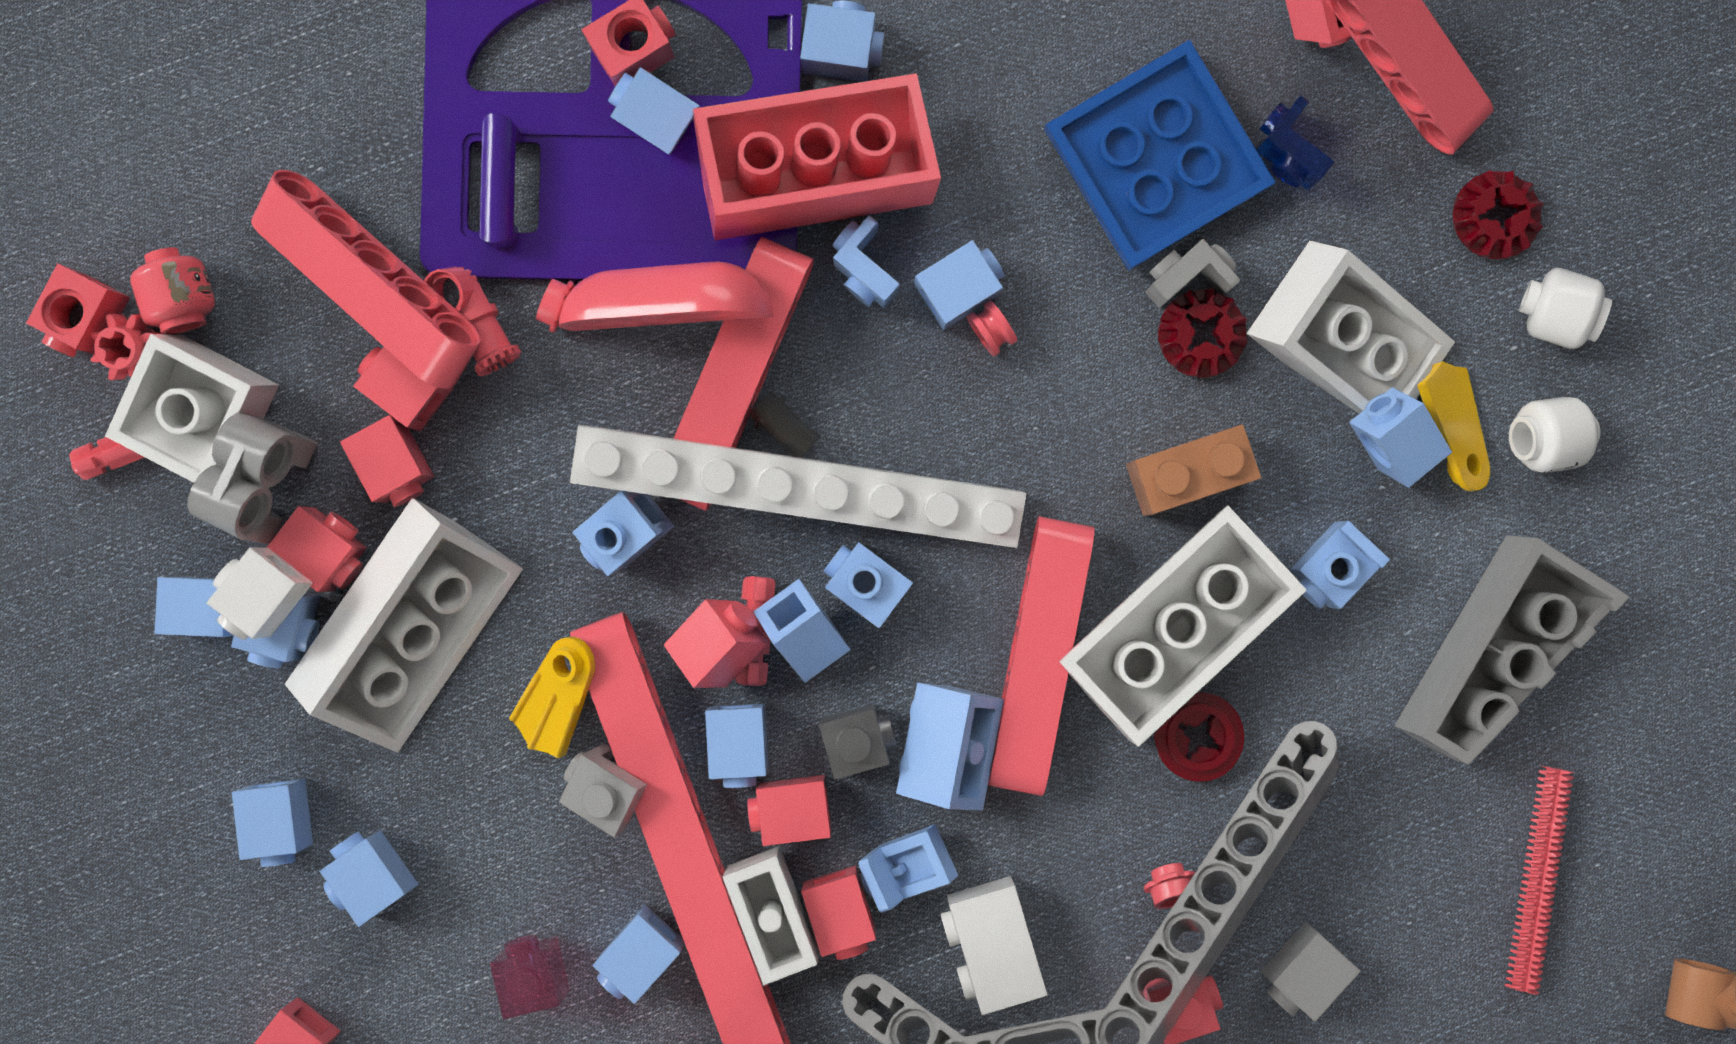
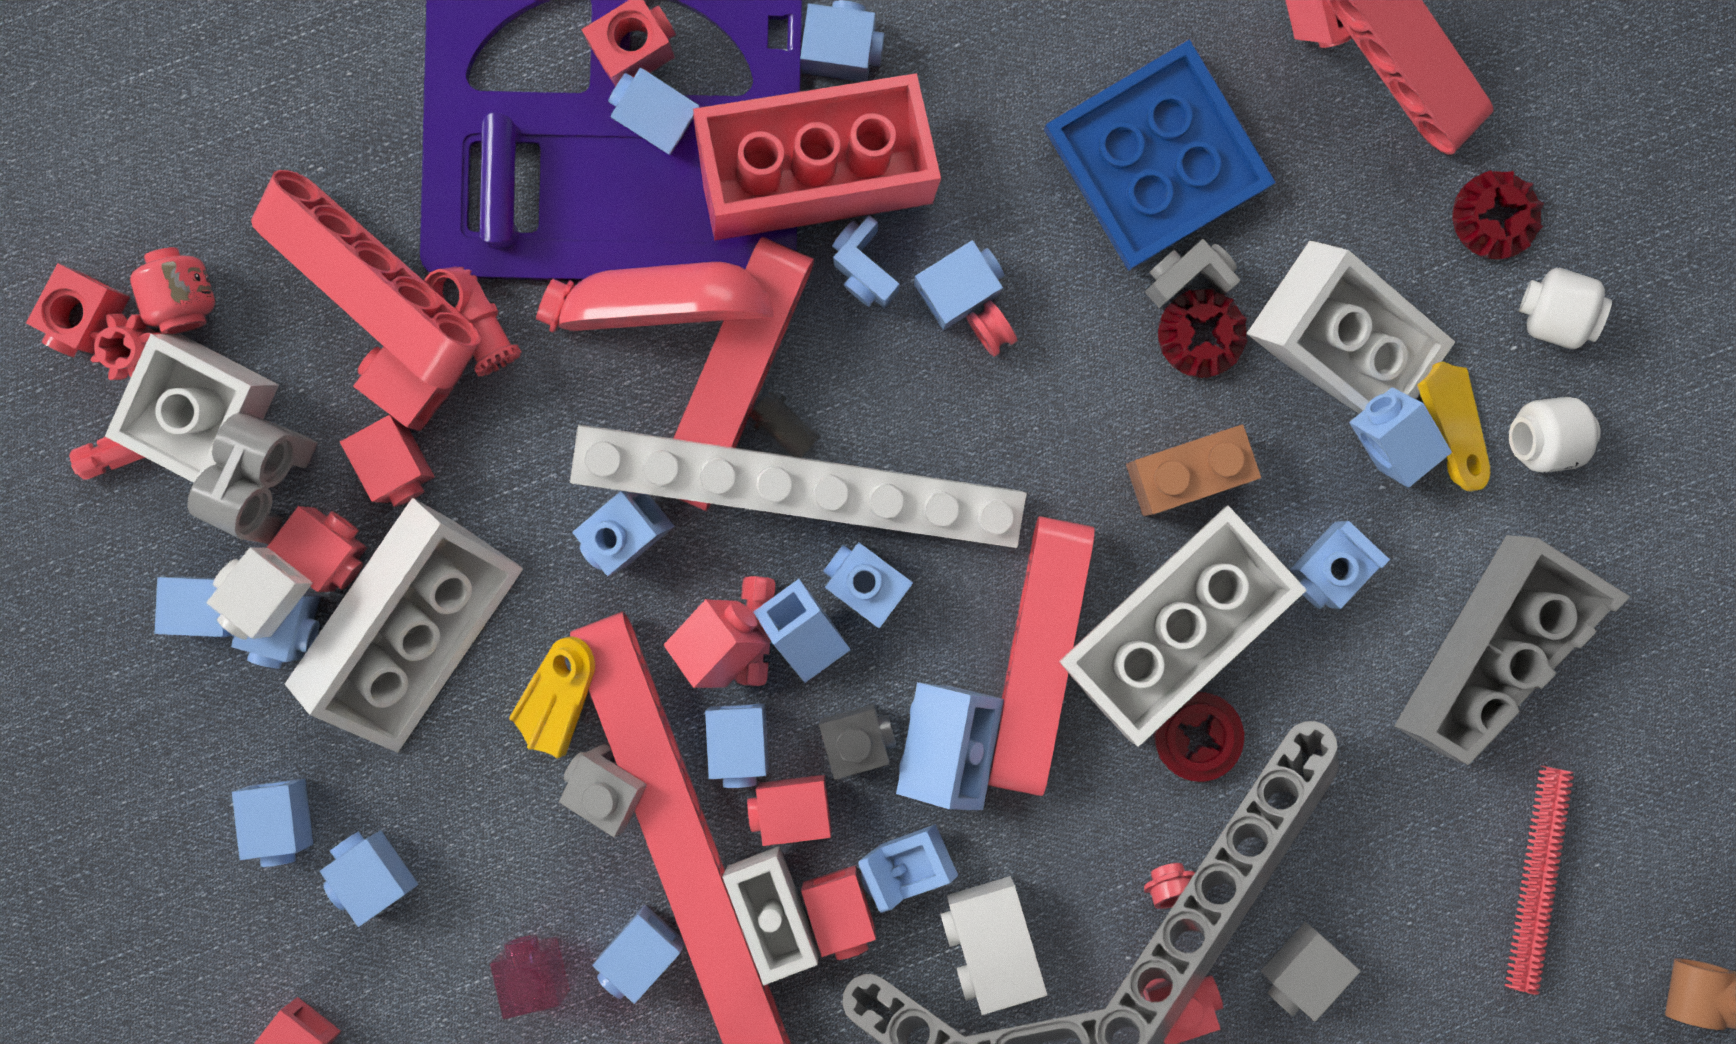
(1293, 157): clear blue bracket -> none

